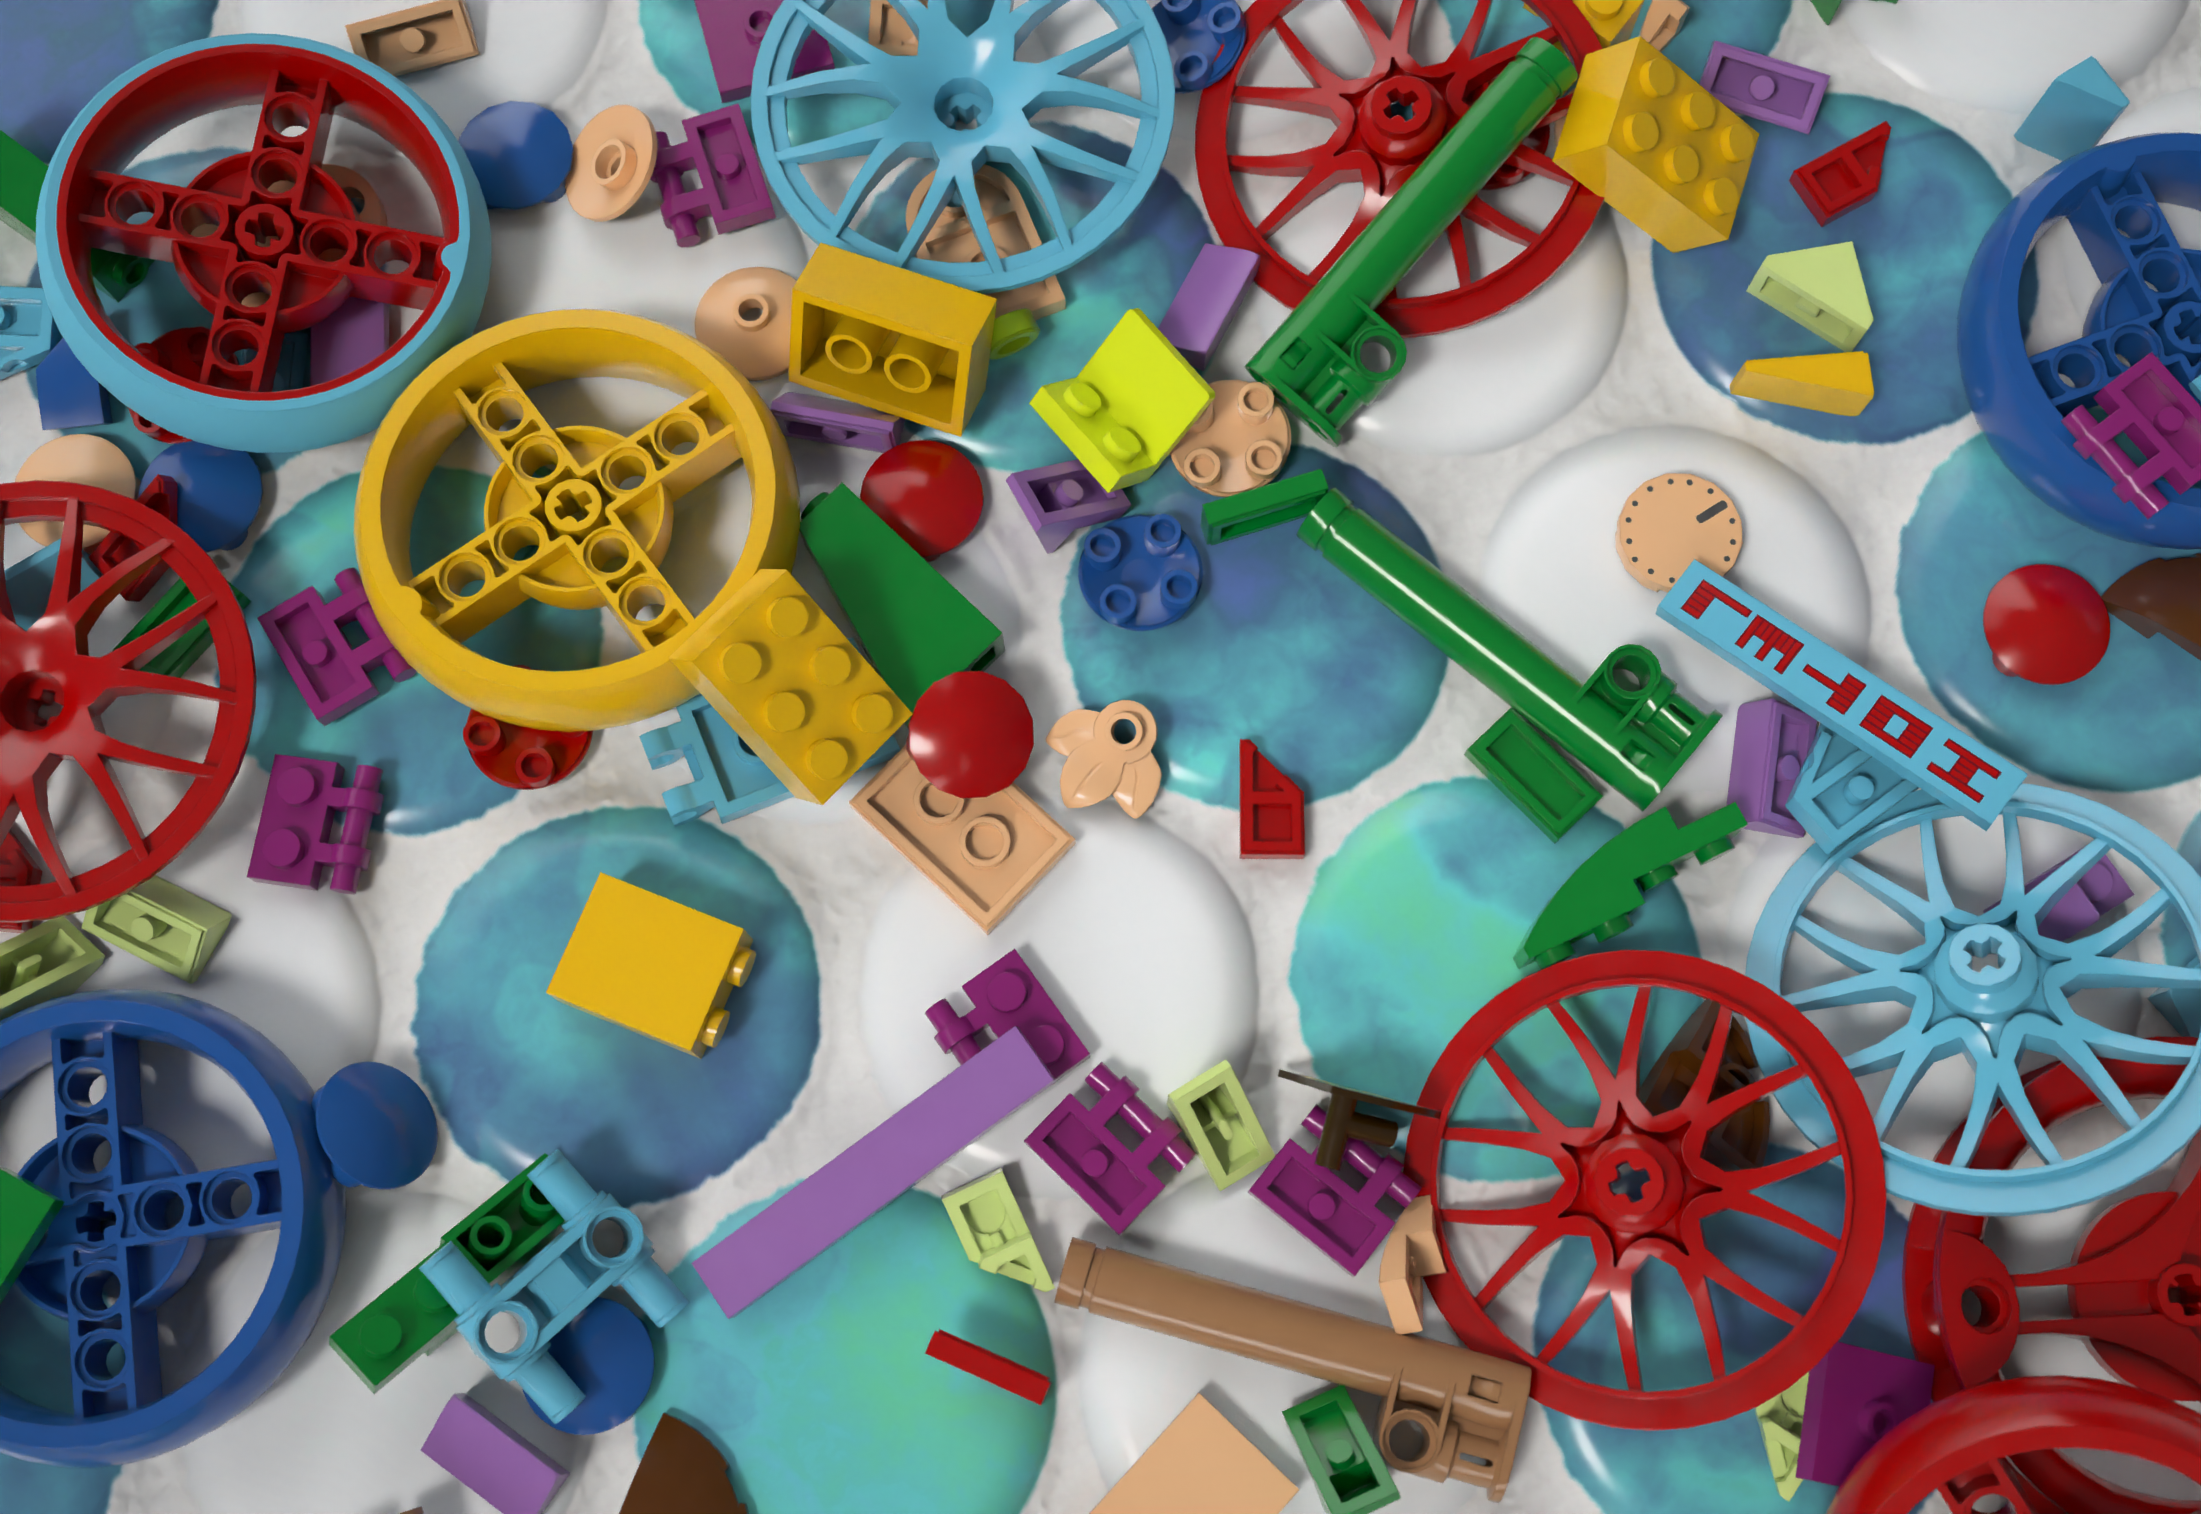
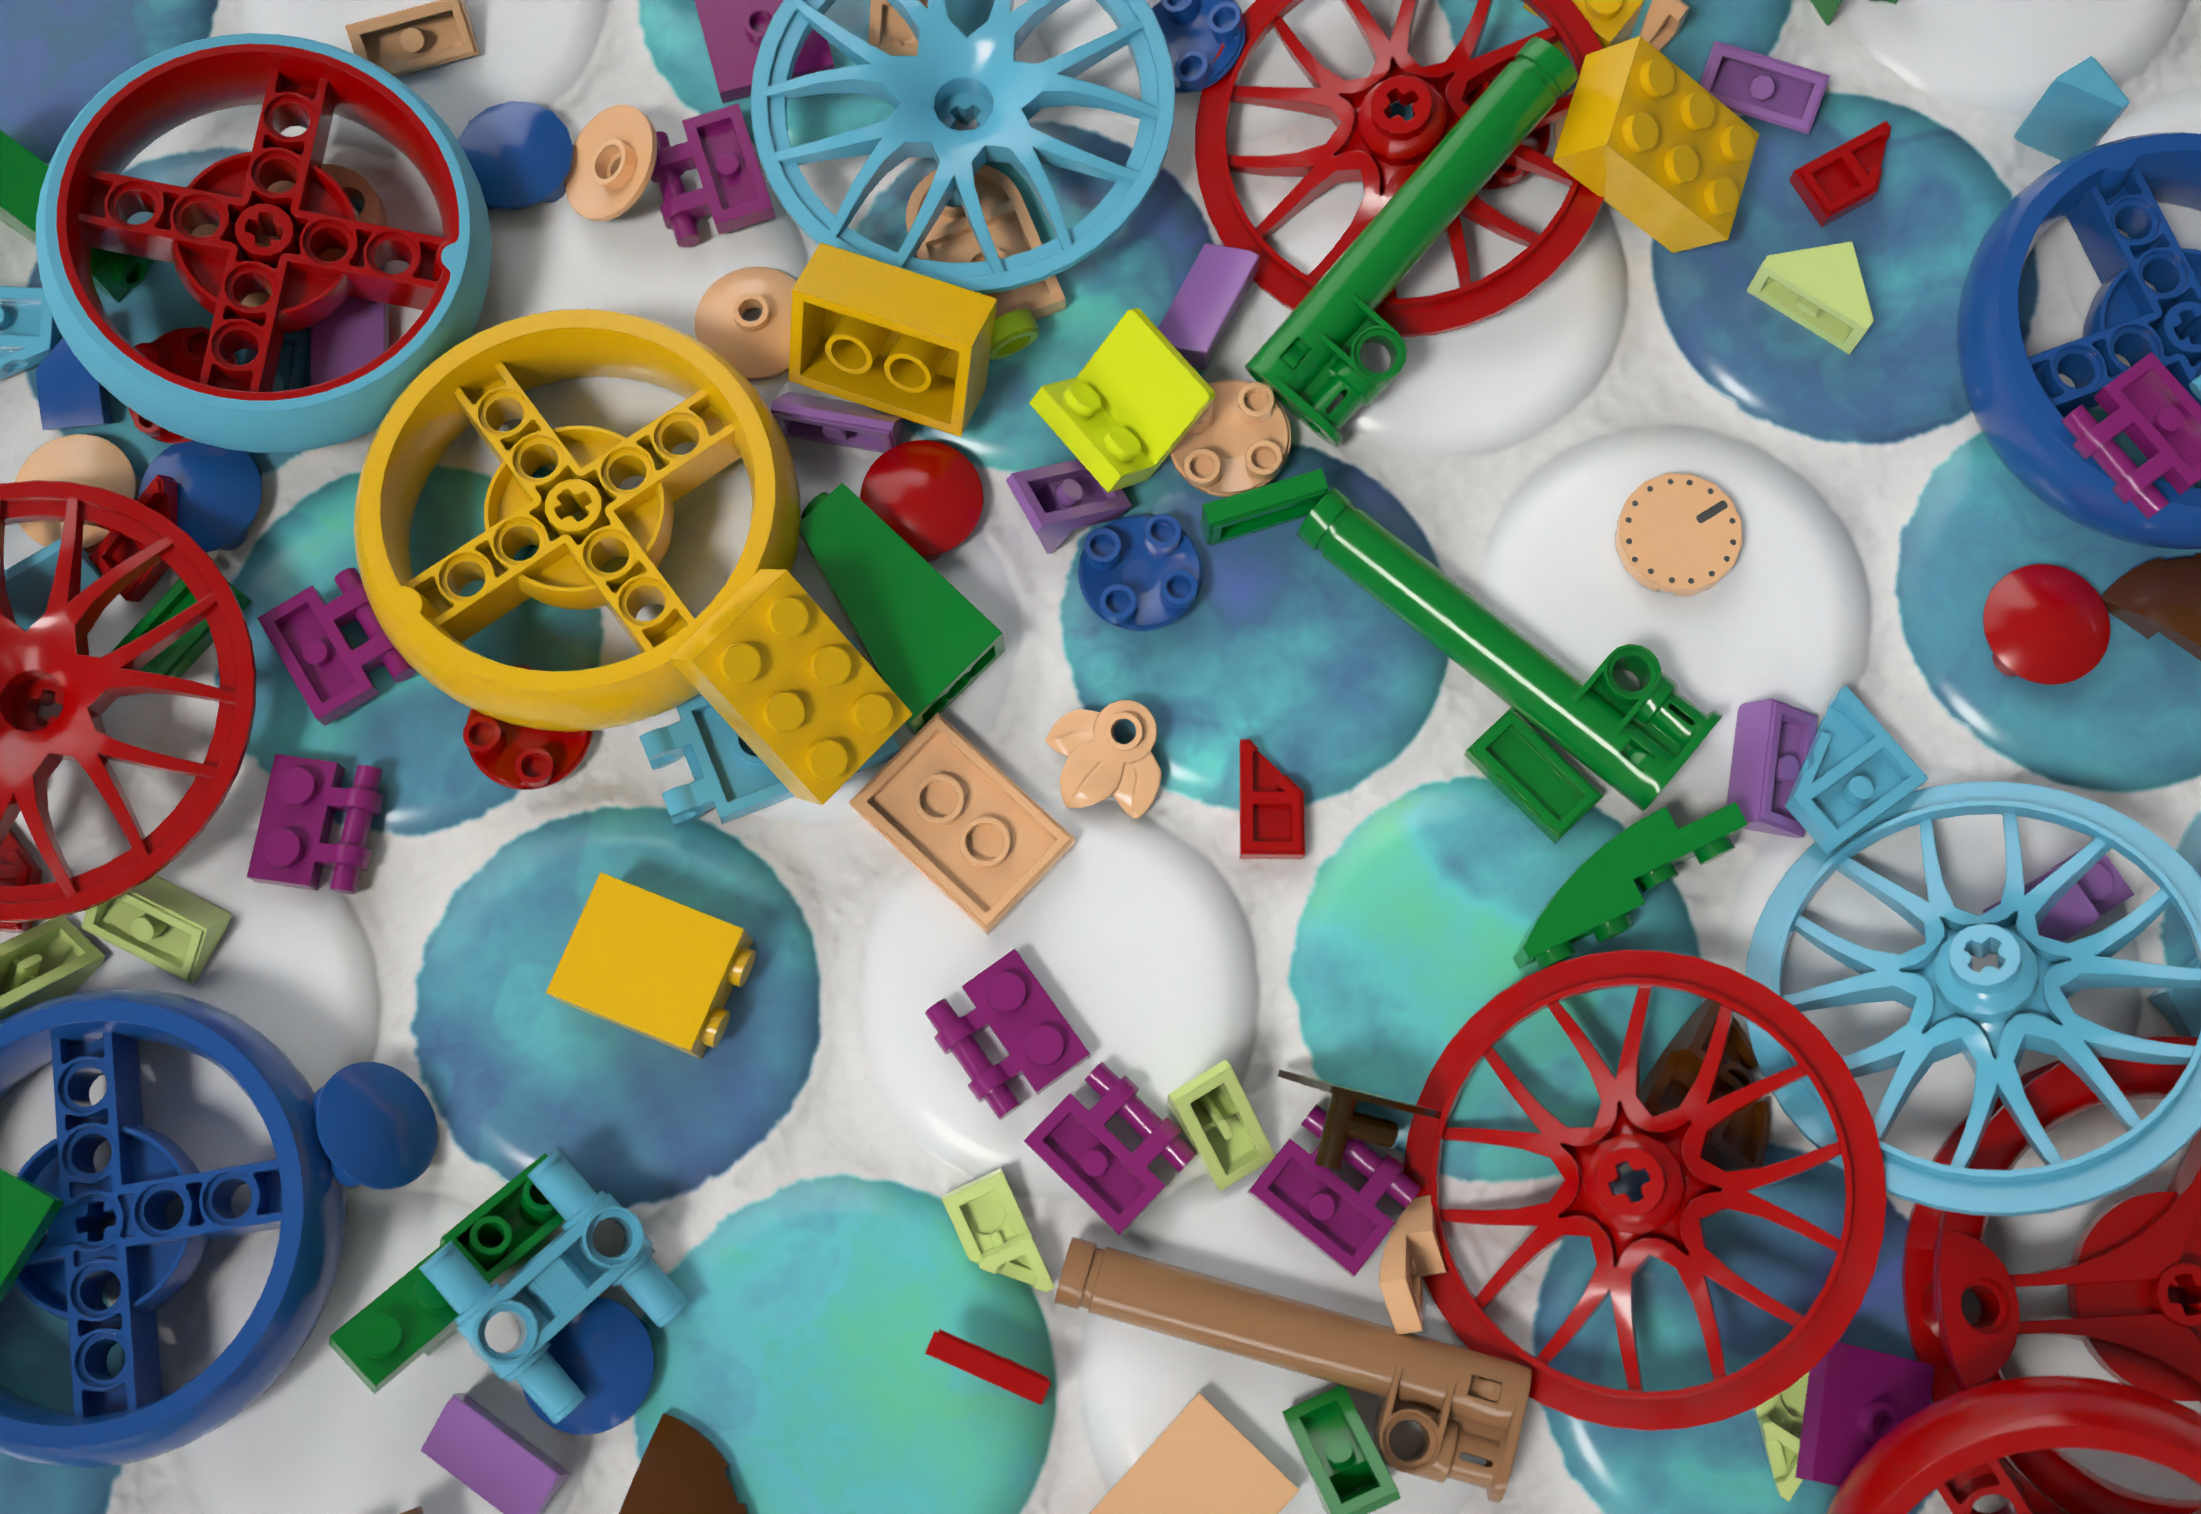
(873, 1172): medium lavender tile -> none
(970, 734): red dish -> none
(1815, 382): yellow slope -> none
(1841, 695): medium azure tile -> none

